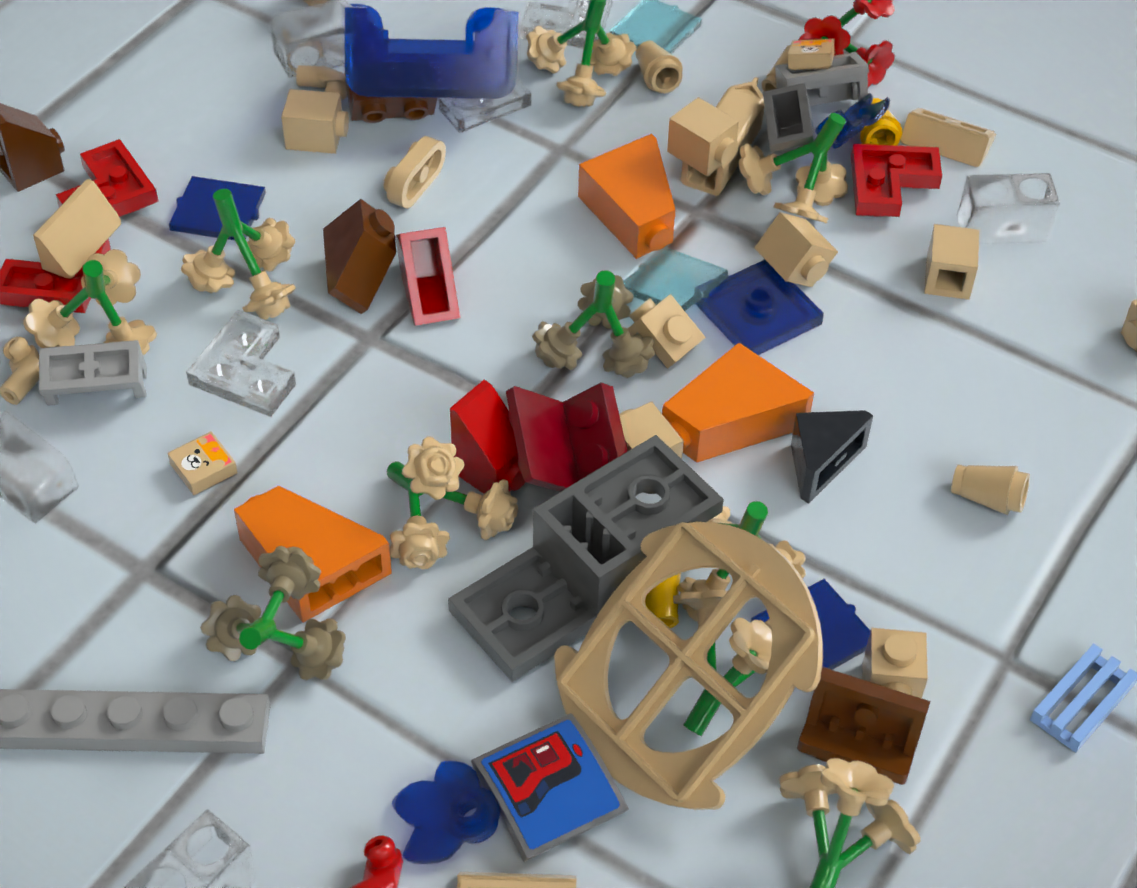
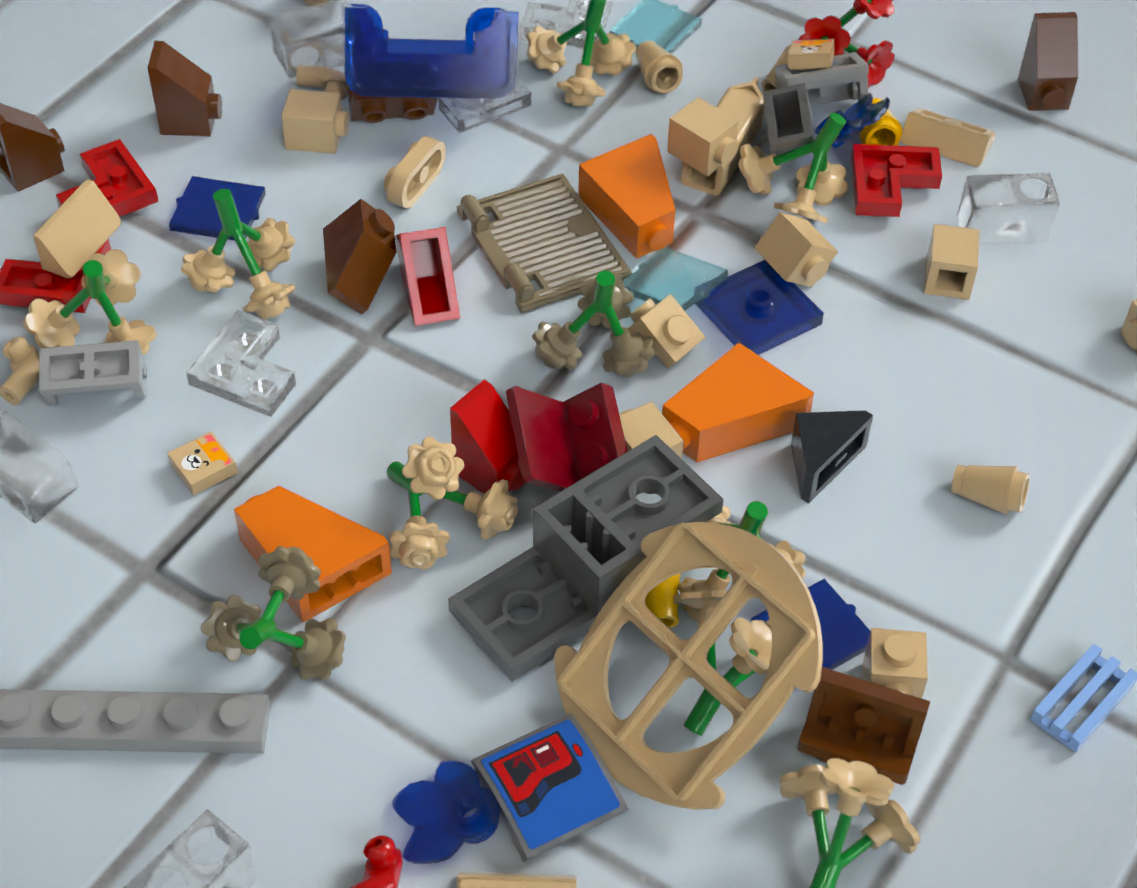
(182, 93): none -> reddish brown slope
(543, 237): none -> dark tan window
(1050, 62): none -> slope

